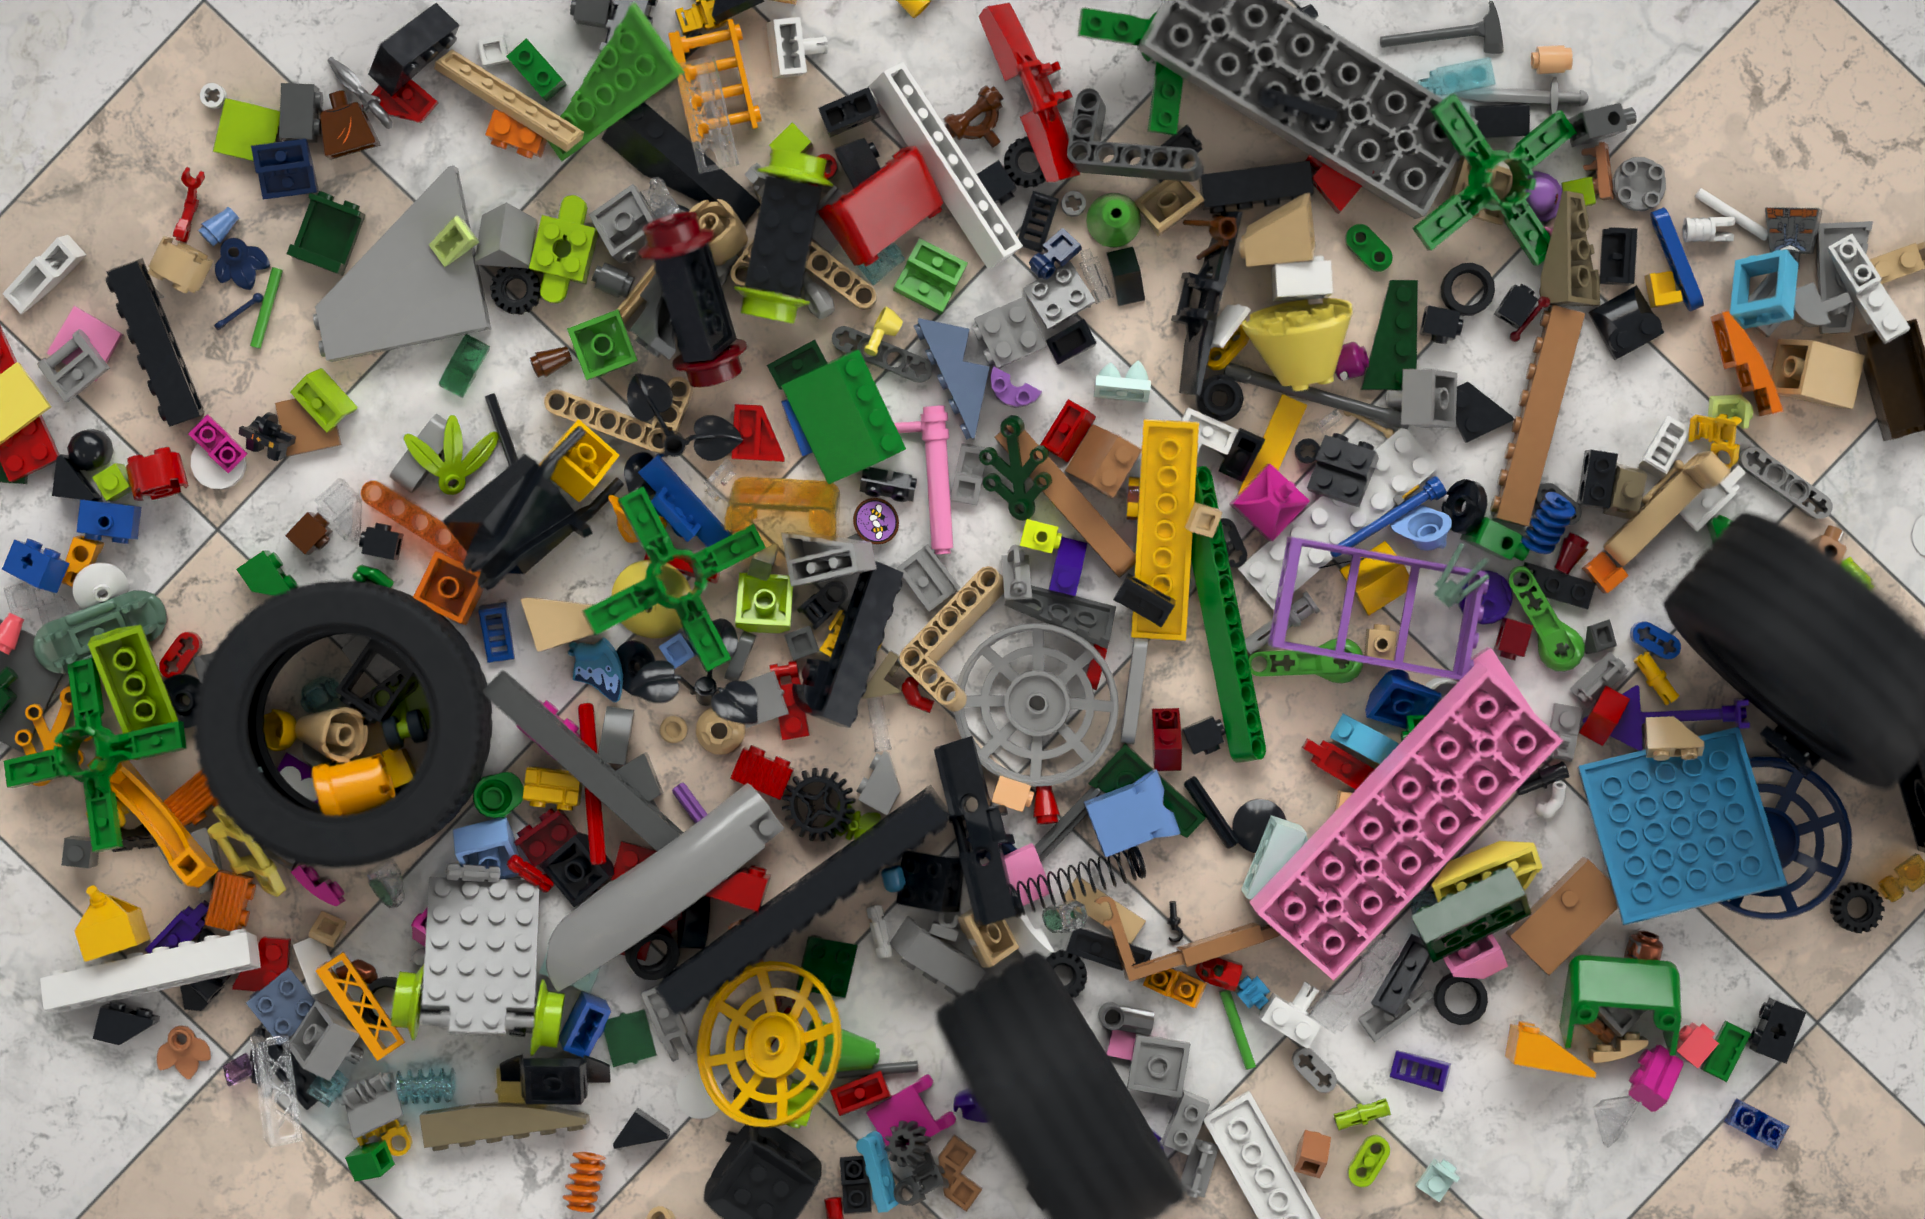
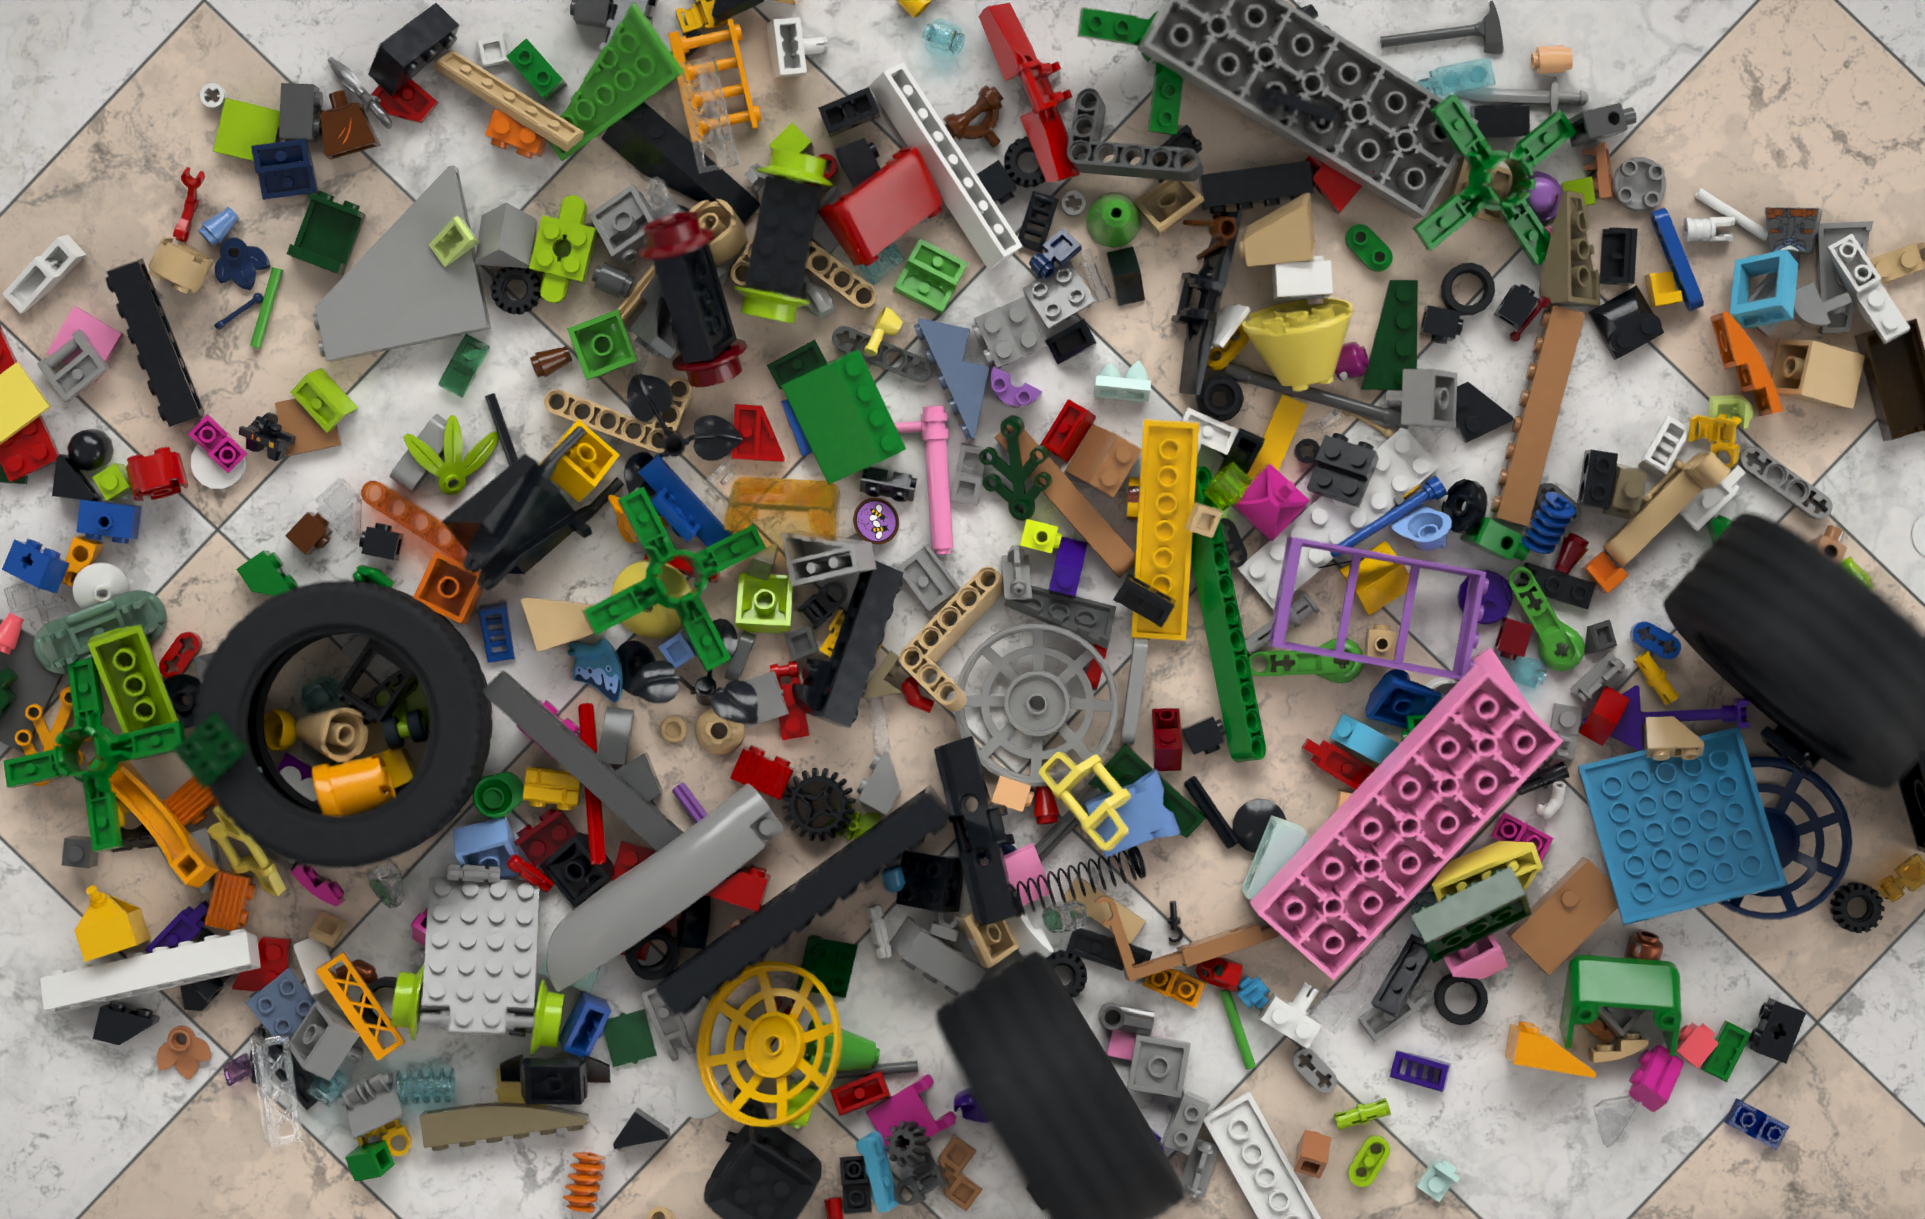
(210, 750): none -> dark green hinge
(944, 38): none -> clear light blue head
(1108, 807): none -> light yellow bar
(1228, 486): none -> clear neon green brick
(1450, 591): sand green plant -> none
(1514, 830): none -> dark pink slope
(1527, 671): none -> clear light blue plate

